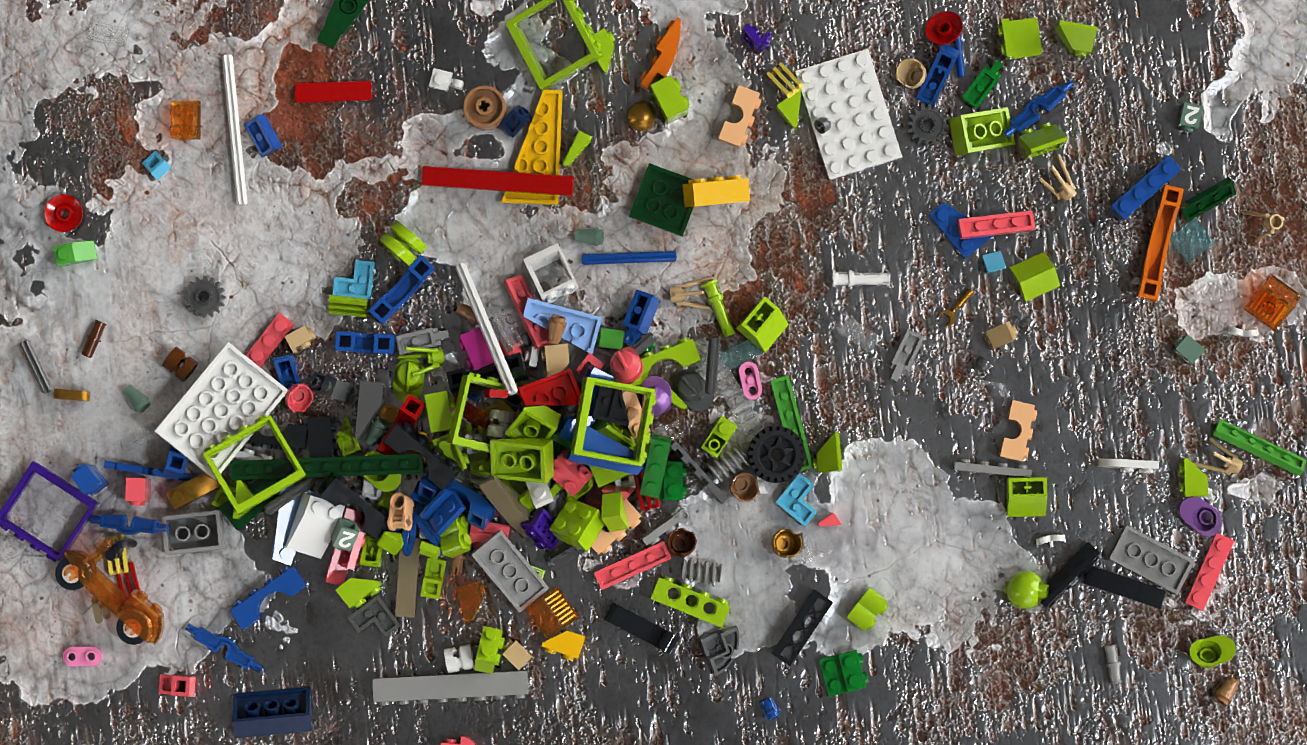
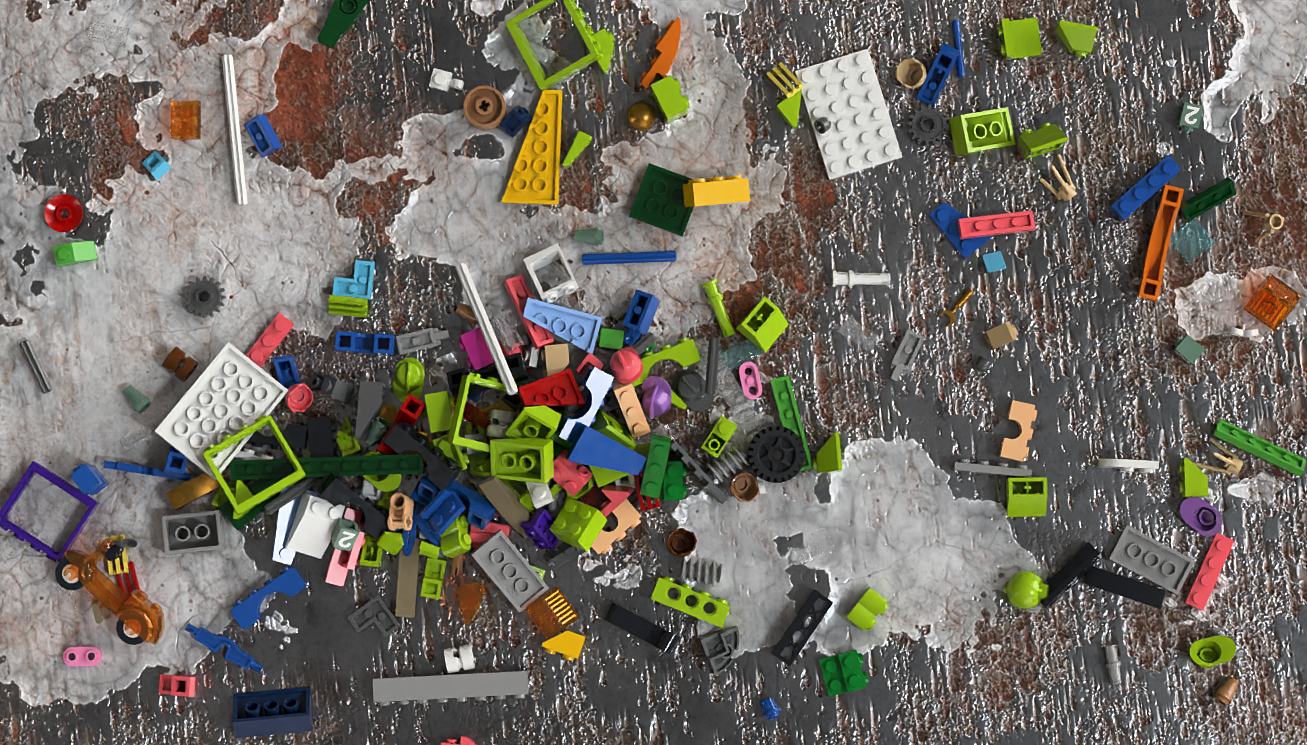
(75, 395): pearl gold beam -> none
(93, 339): reddish brown axle -> none
(138, 491): coral brick -> none
(138, 524): blue piece -> none
(300, 339): tan brick -> none
(333, 92): red tile -> none
(356, 590): lime slope -> none
(403, 243): lime wheel -> none
(405, 288): blue arch -> none
(434, 356): lime plant -> none
(488, 649): lime brick -> none
(492, 393): red tile -> none
(497, 181): red tile -> none
(516, 654): tan brick -> none
(556, 327): medium nougat cone -> none
(582, 417): lime window -> none
(610, 406): black wing -> none
(614, 511): lime slope -> none
(632, 565): coral plate -> none
(666, 526): light grey hinge -> none
(679, 294): tan plant -> none
(746, 101): light nougat arch -> none
(752, 37): dark purple bracket -> none
(786, 543): pearl gold hair -> none
(793, 502): medium azure plate -> none
(830, 520): coral slope -> none
(941, 22): red dish -> none
(982, 85): green hinge -> none
(983, 382): clear cap -> none
(1030, 115): blue piece -> none
(1035, 276): lime slope -> none
(1050, 538): white piece -> none

